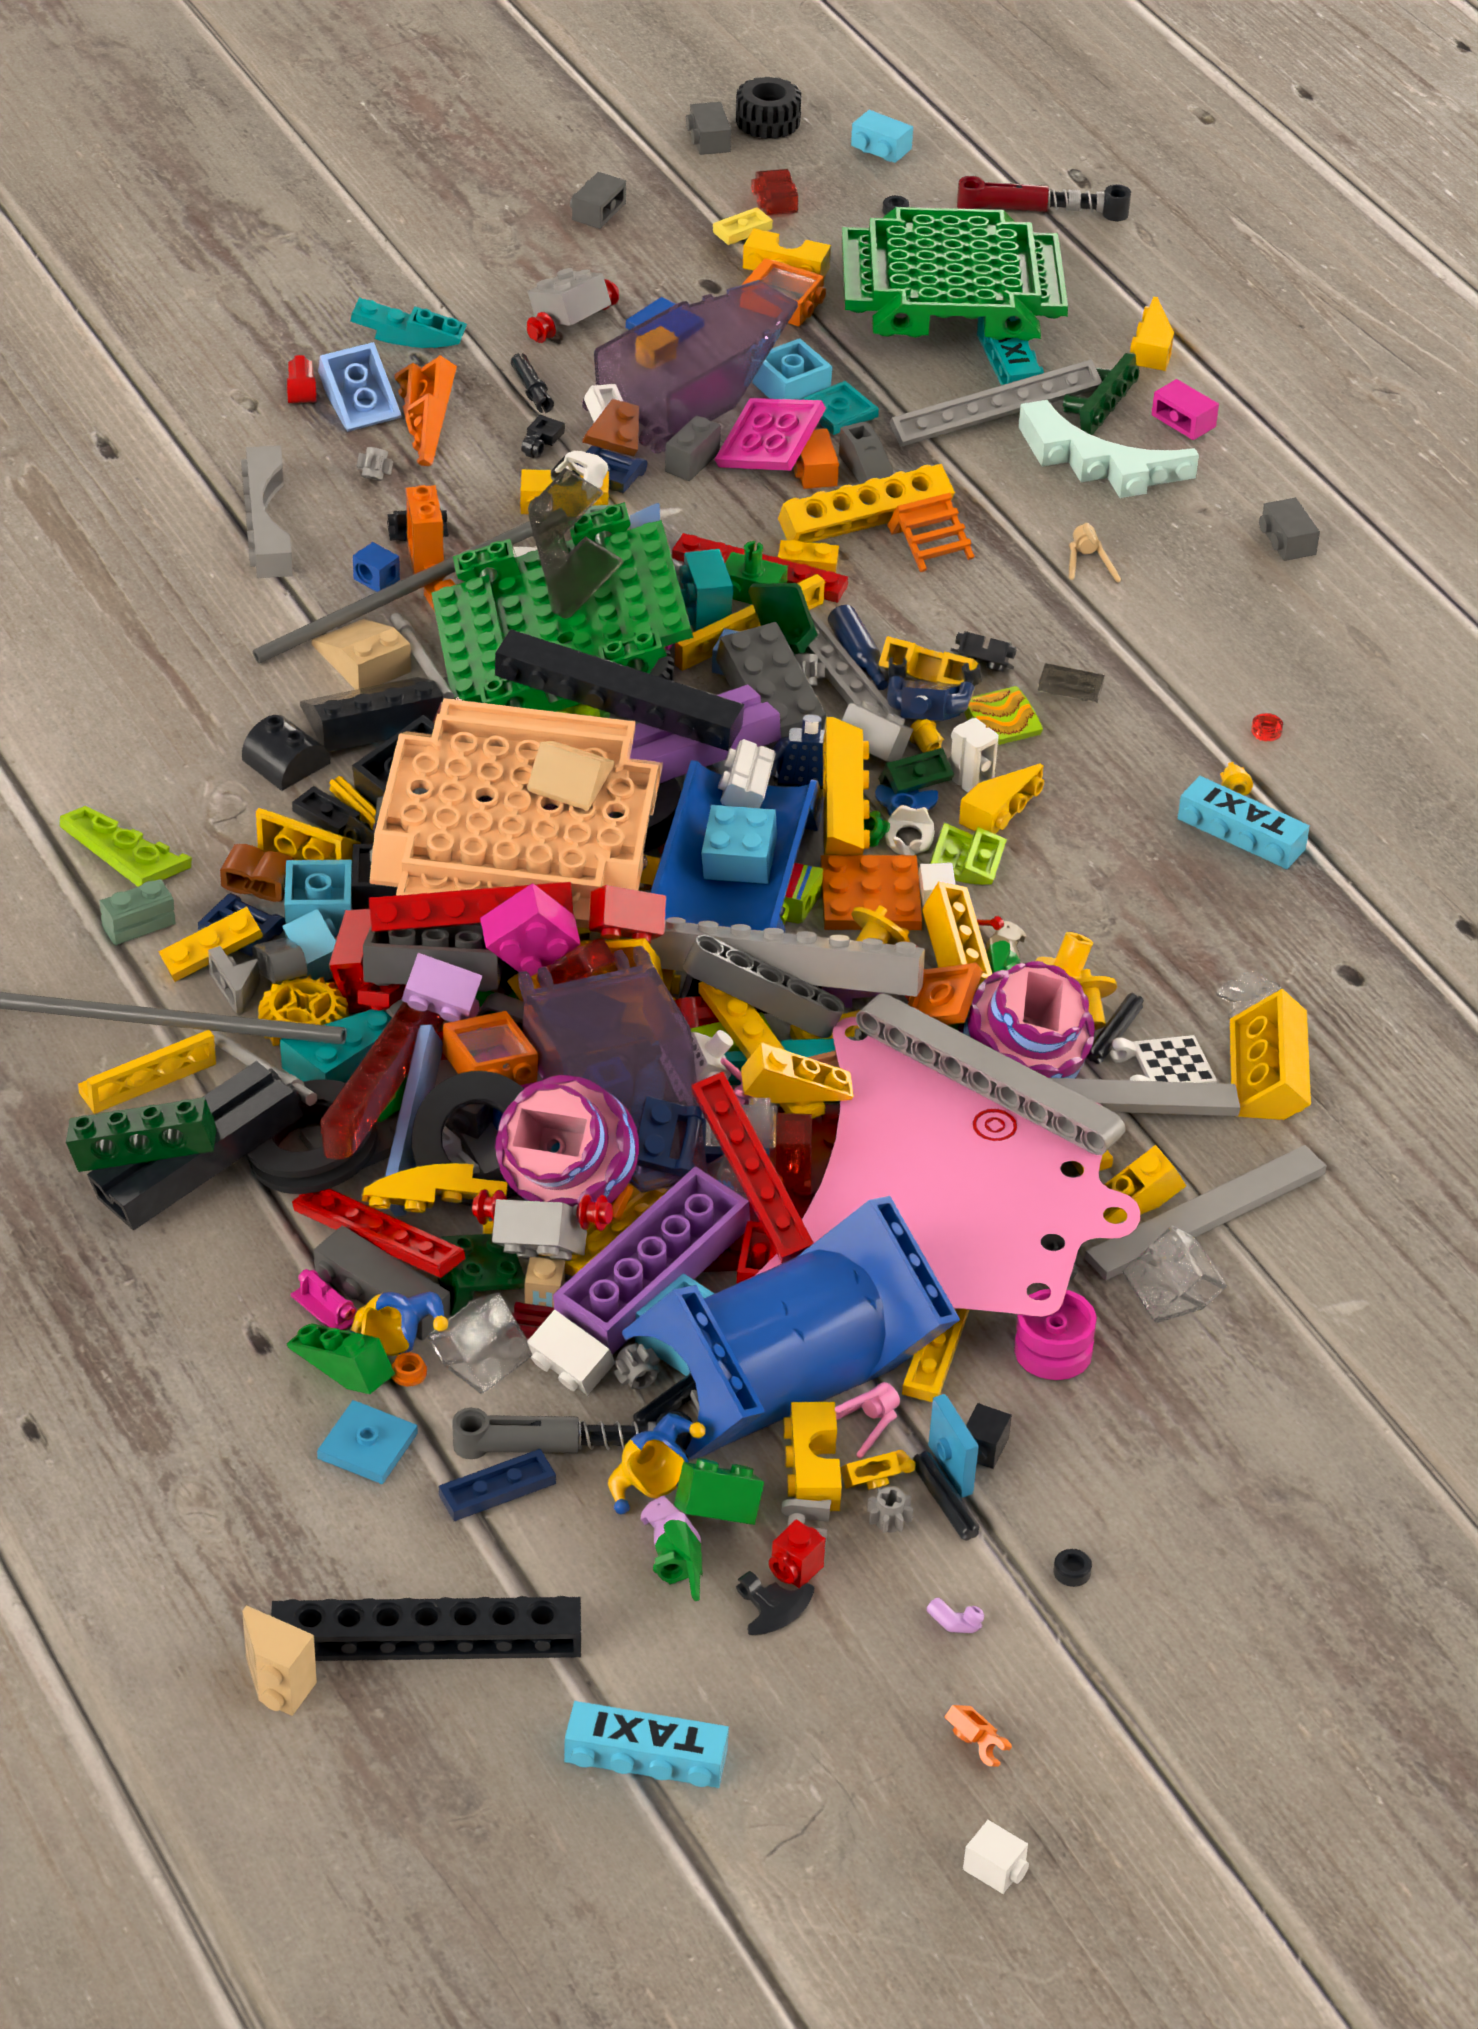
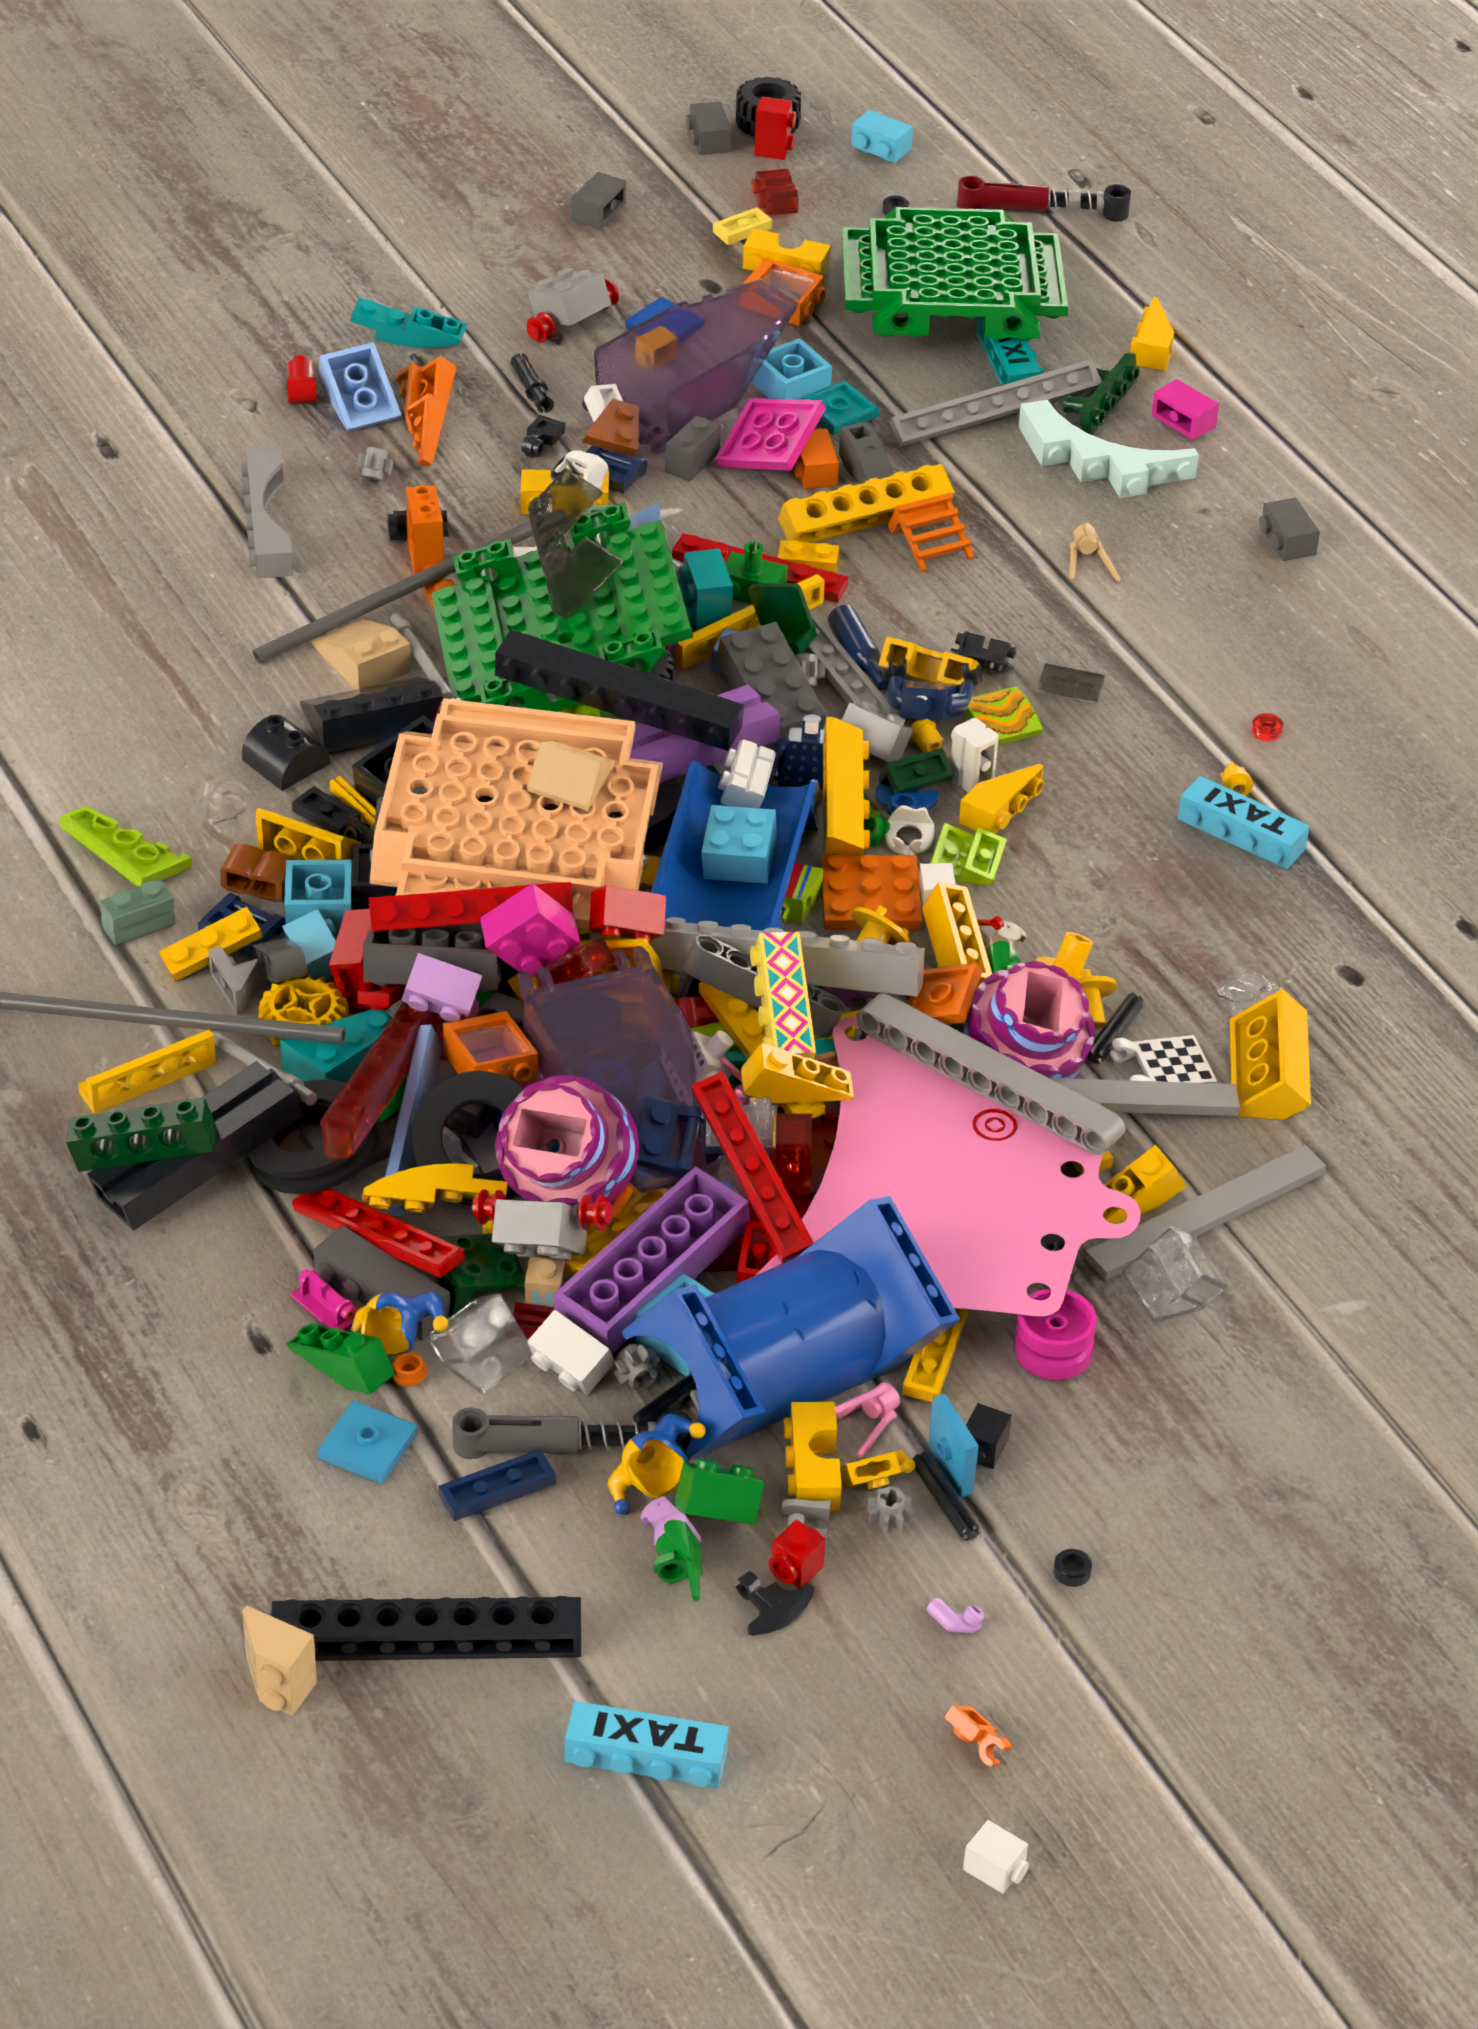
(376, 567): blue brick -> none
(773, 128): none -> red brick
(783, 993): none -> brick

